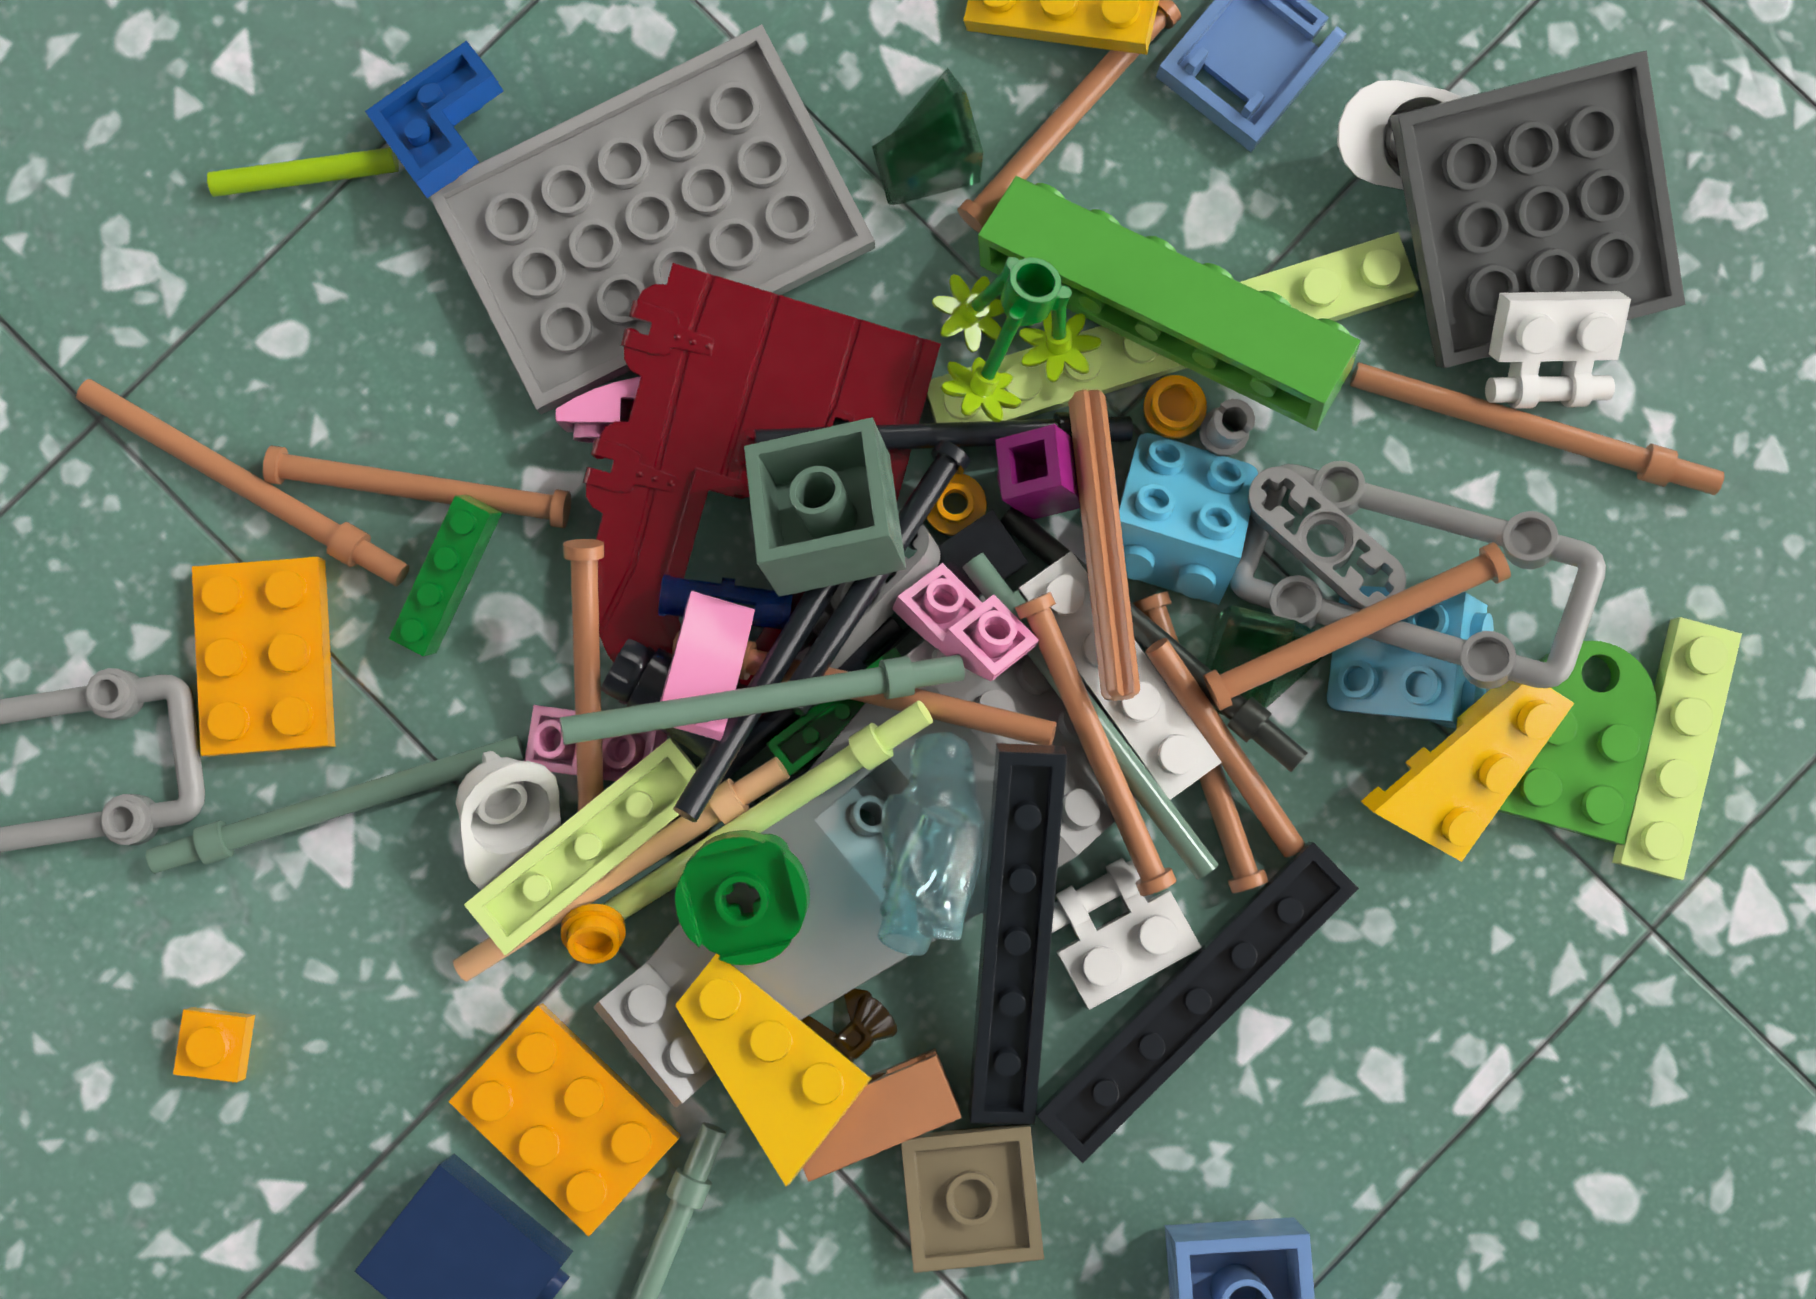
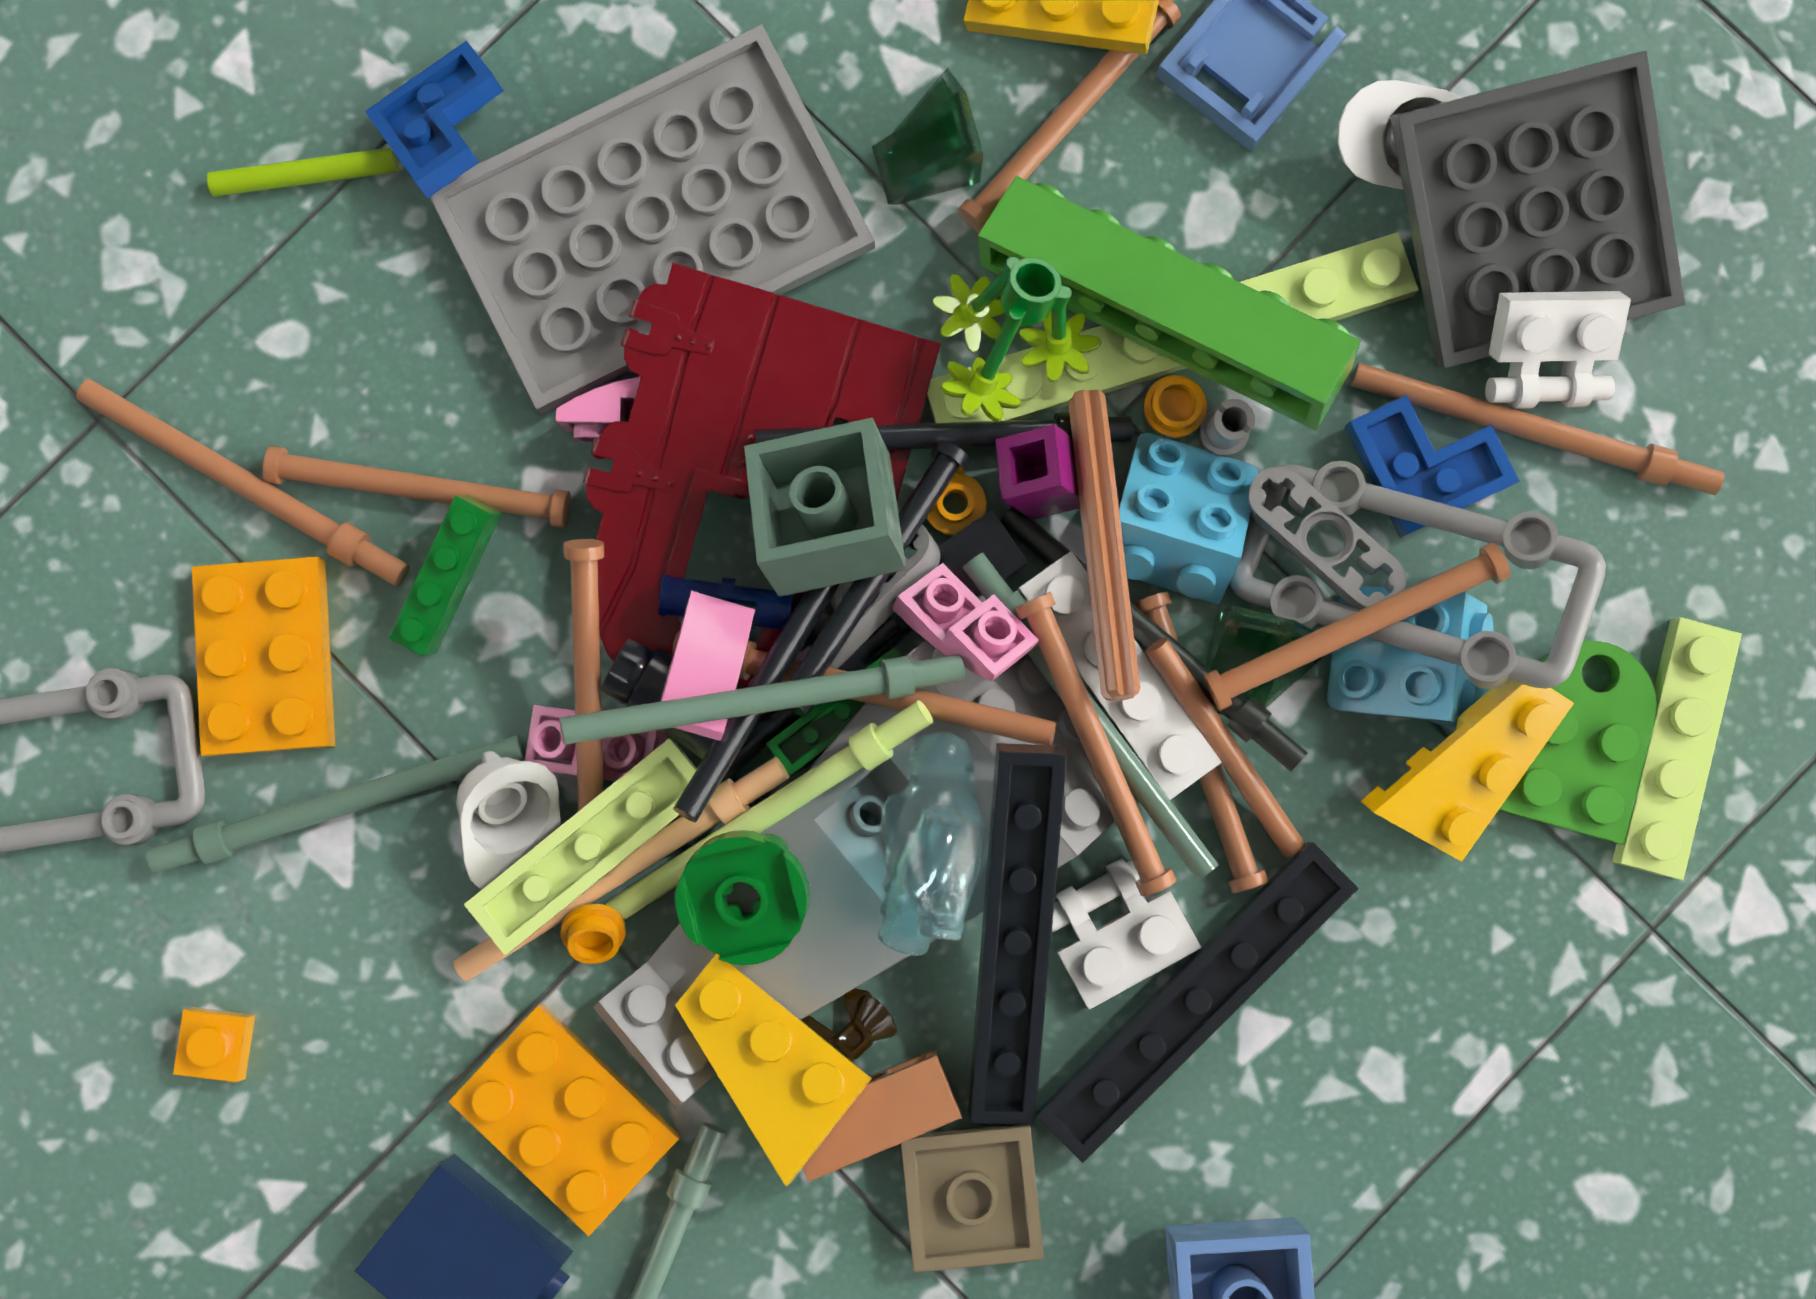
(1403, 460): none -> blue plate

